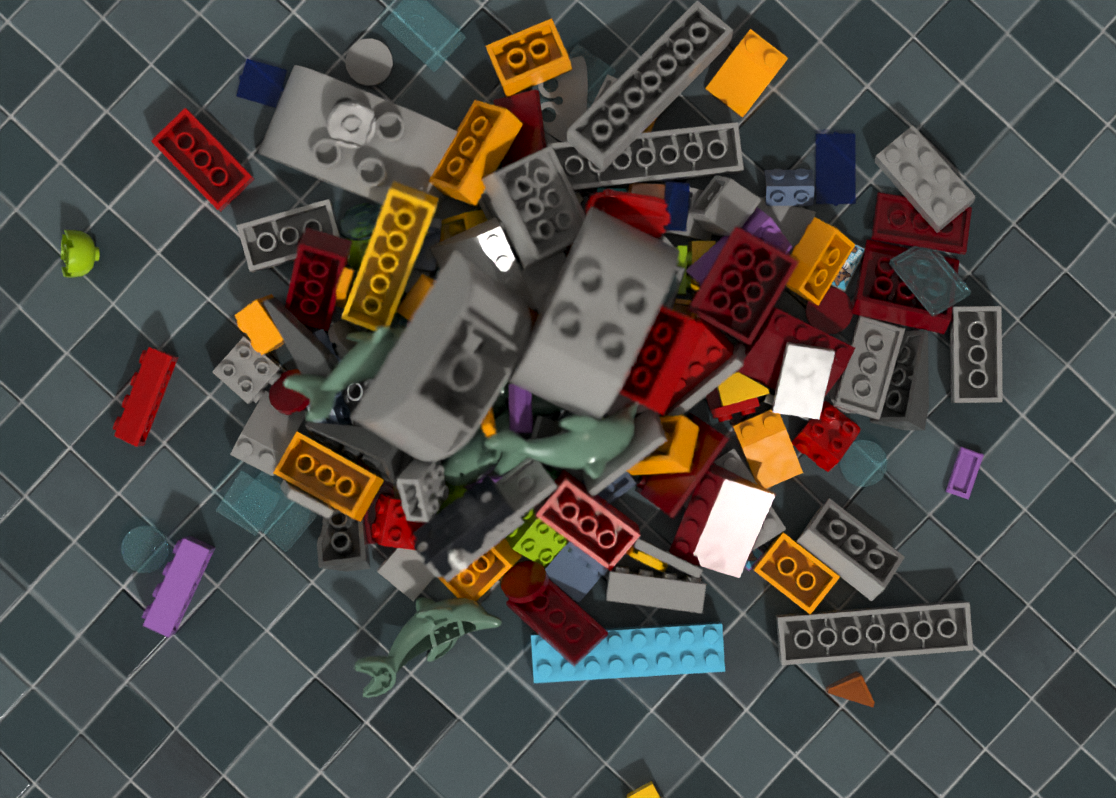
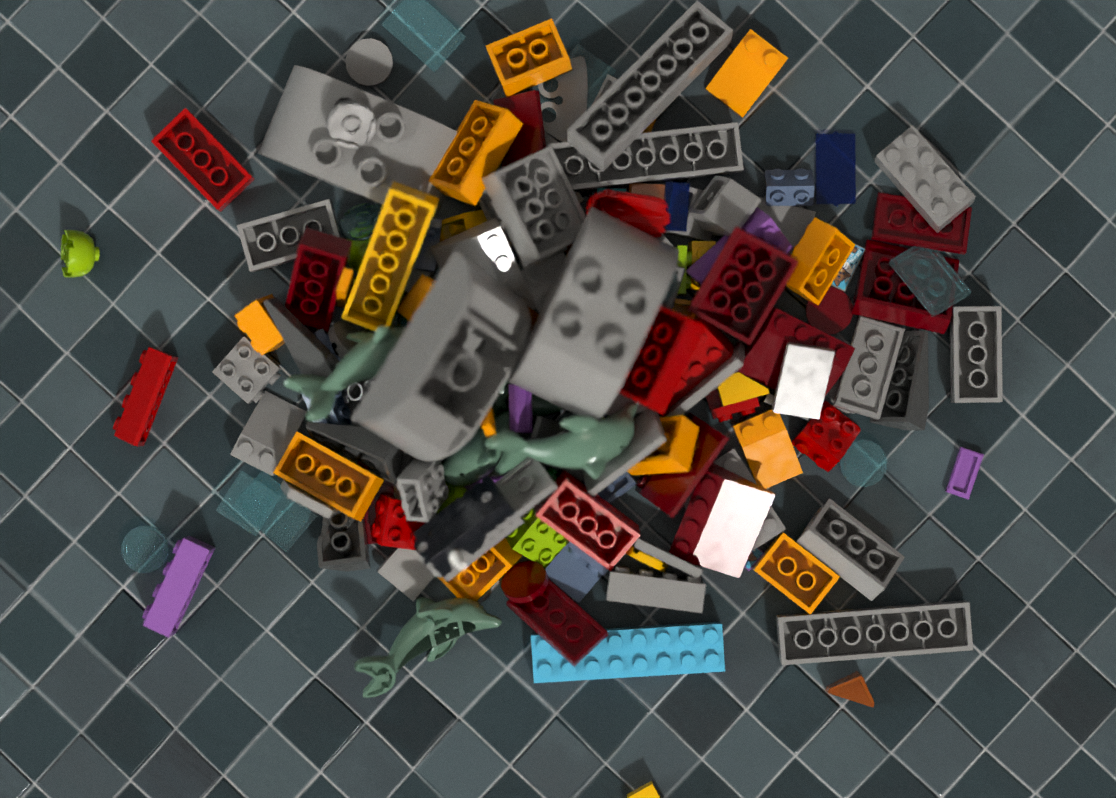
(261, 83): clear blue piece -> none
(286, 399): dark red tile -> none

